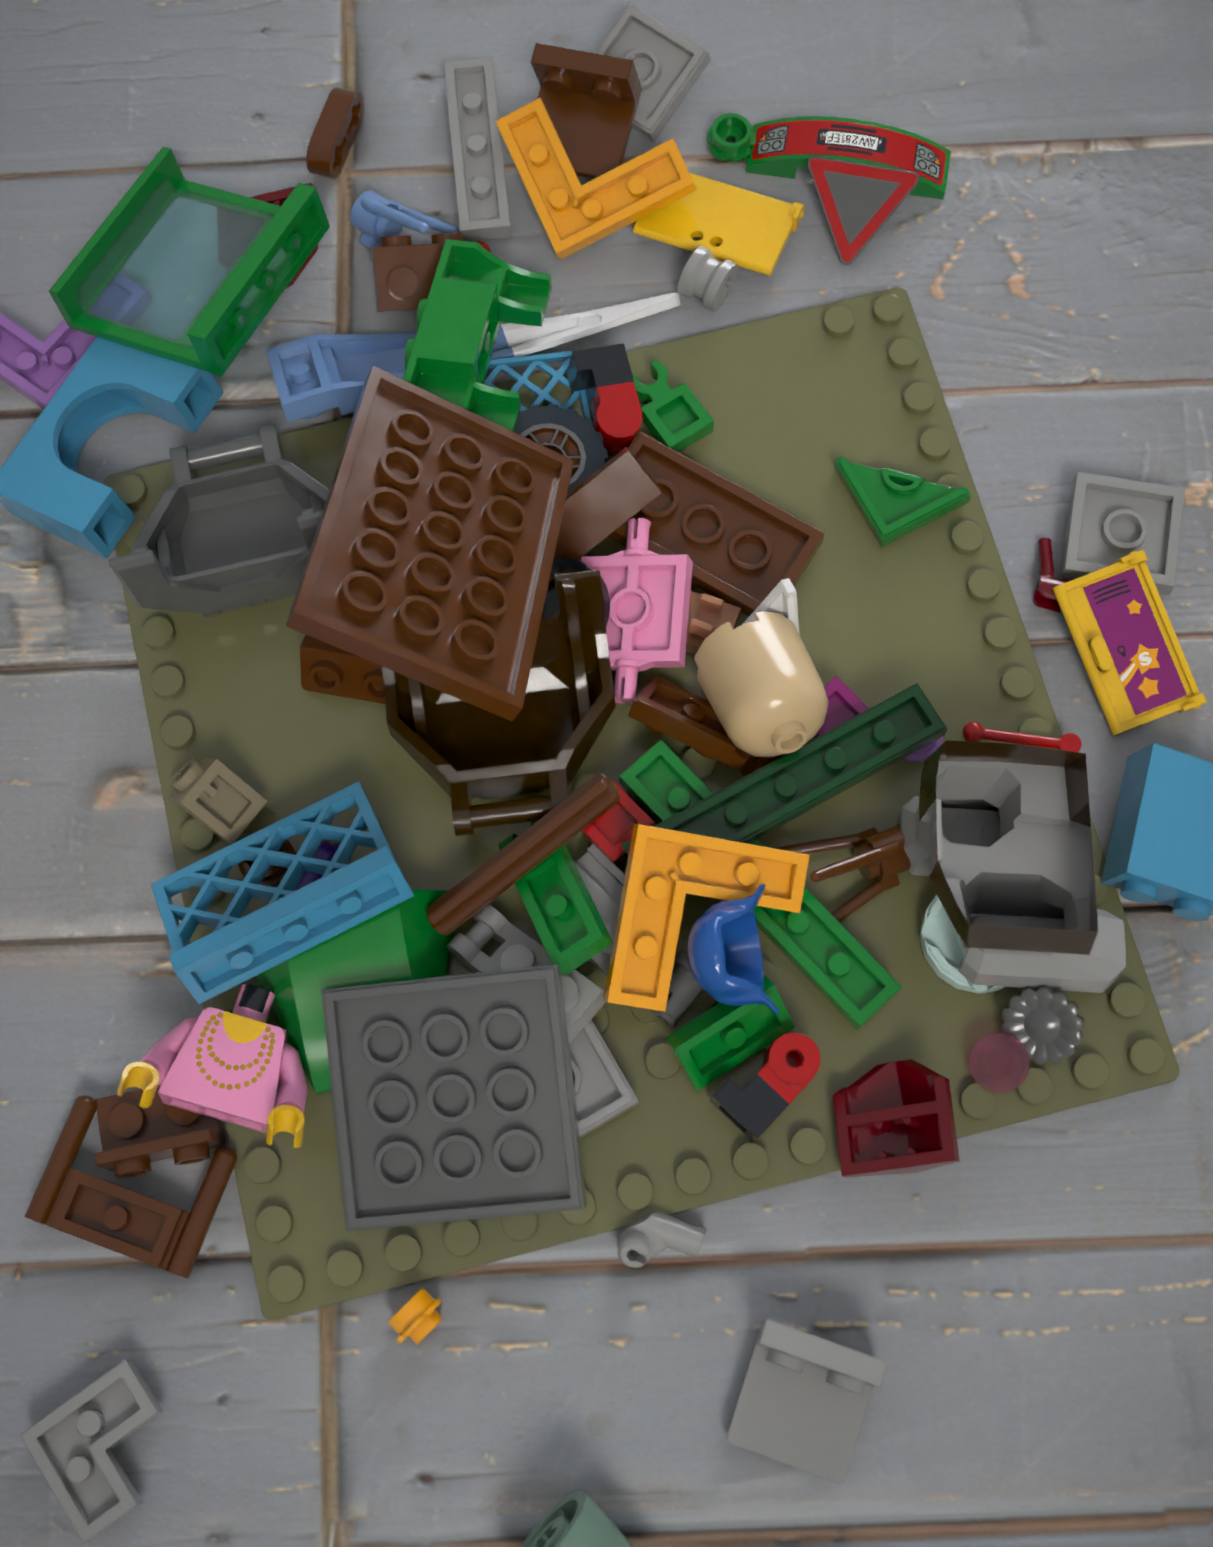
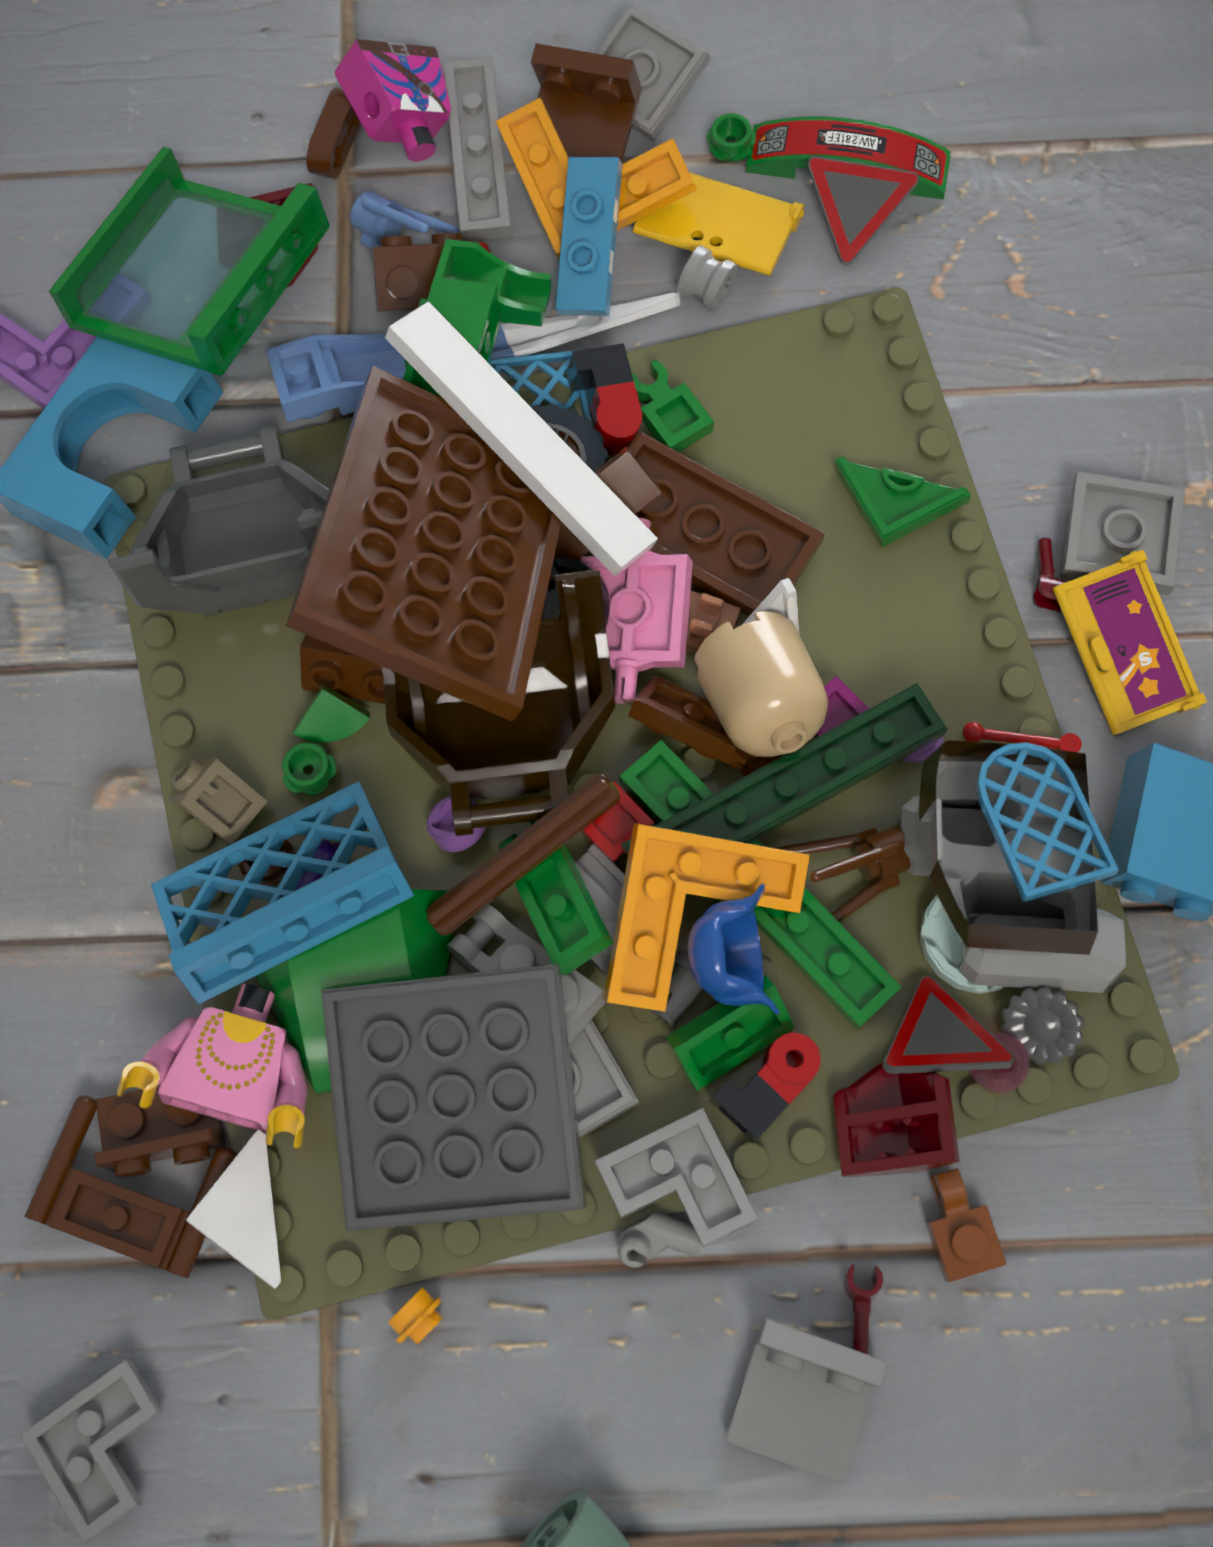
(240, 1212): none -> white tile
(308, 755): none -> green plate
(330, 717): none -> green tile
(396, 93): none -> dark pink torso
(442, 831): none -> medium lavender tile
(521, 438): none -> white tile
(589, 236): none -> dark azure plate
(685, 1161): none -> light grey plate
(862, 1306): none -> dark red hand
(942, 1036): none -> piece
(964, 1236): none -> dark orange plate
(1106, 866): none -> dark azure window

